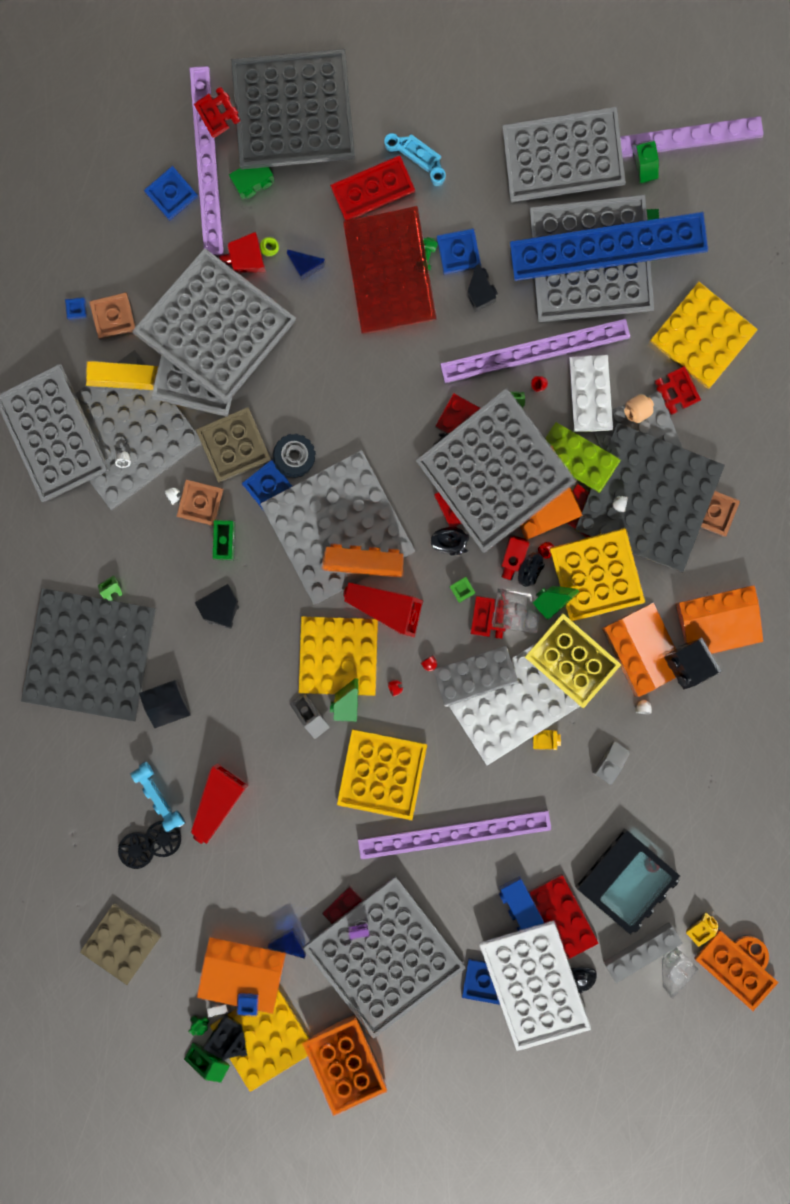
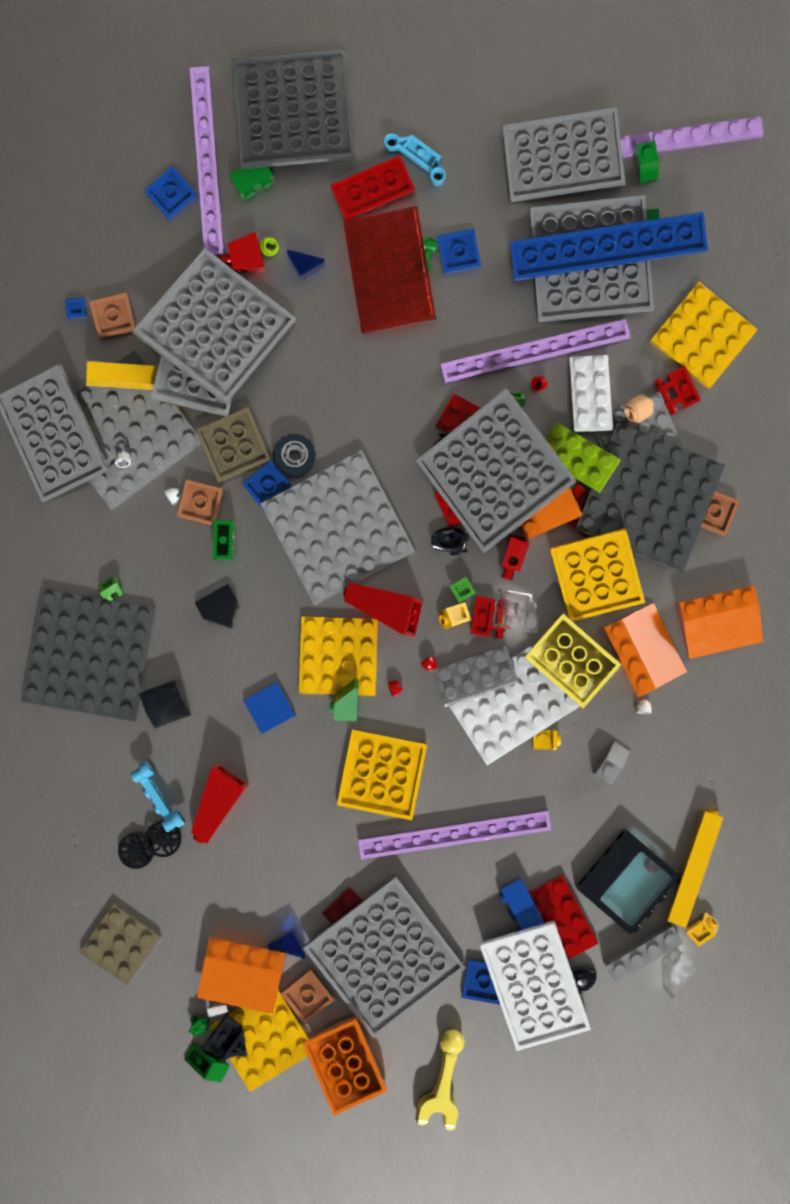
(211, 114): red plate -> none
(247, 1004): blue tile -> none
(269, 707): none -> blue tile
(307, 996): none -> nougat plate
(309, 716): light grey slope -> none
(358, 931): medium lavender tile -> none
(363, 561): orange slope -> none
(439, 1098): none -> light yellow piece
(454, 616): none -> yellow bracket
(480, 291): black slope -> none
(530, 569): black wheel -> none
(544, 549): red hinge -> none
(553, 599): green slope -> none
(620, 503): white hinge -> none
(692, 663): black slope -> none
(694, 867): none -> yellow brick
(738, 967): orange plate -> none

